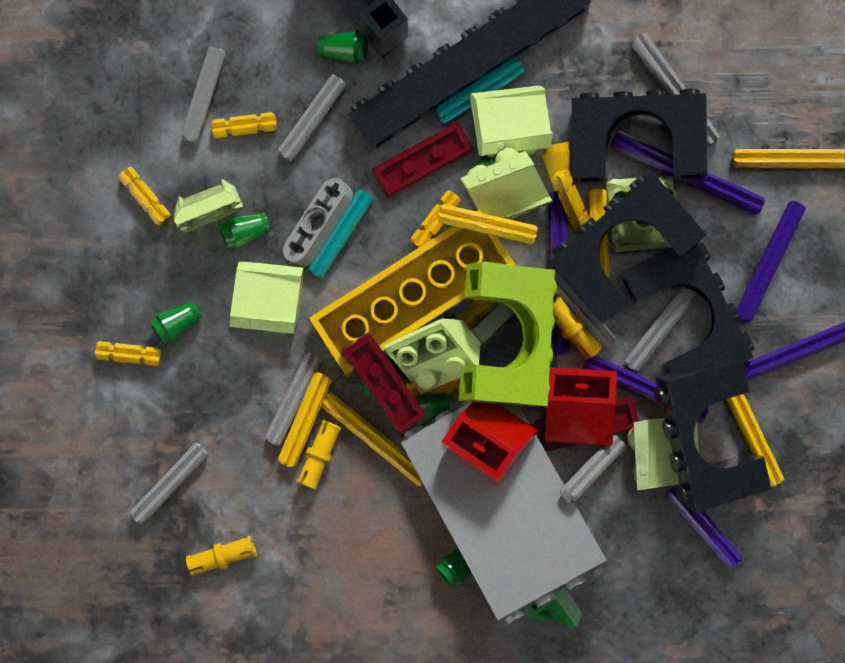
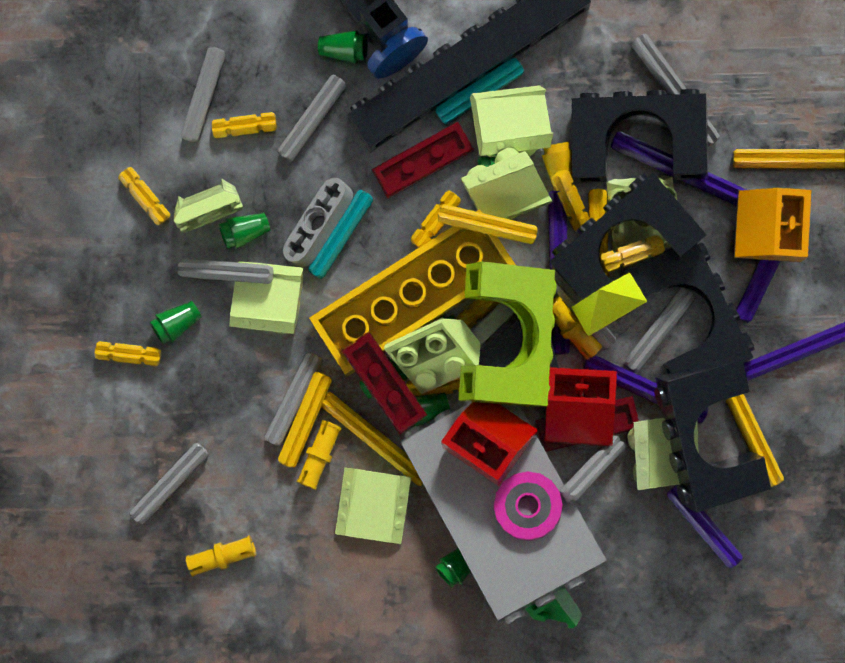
(225, 271): none -> light grey axle
(373, 505): none -> yellowish green slope
(400, 51): none -> blue tile
(534, 486): none -> dark pink tile
(609, 304): none -> neon yellow slope
(632, 253): none -> yellow axle
(773, 224): none -> light orange slope

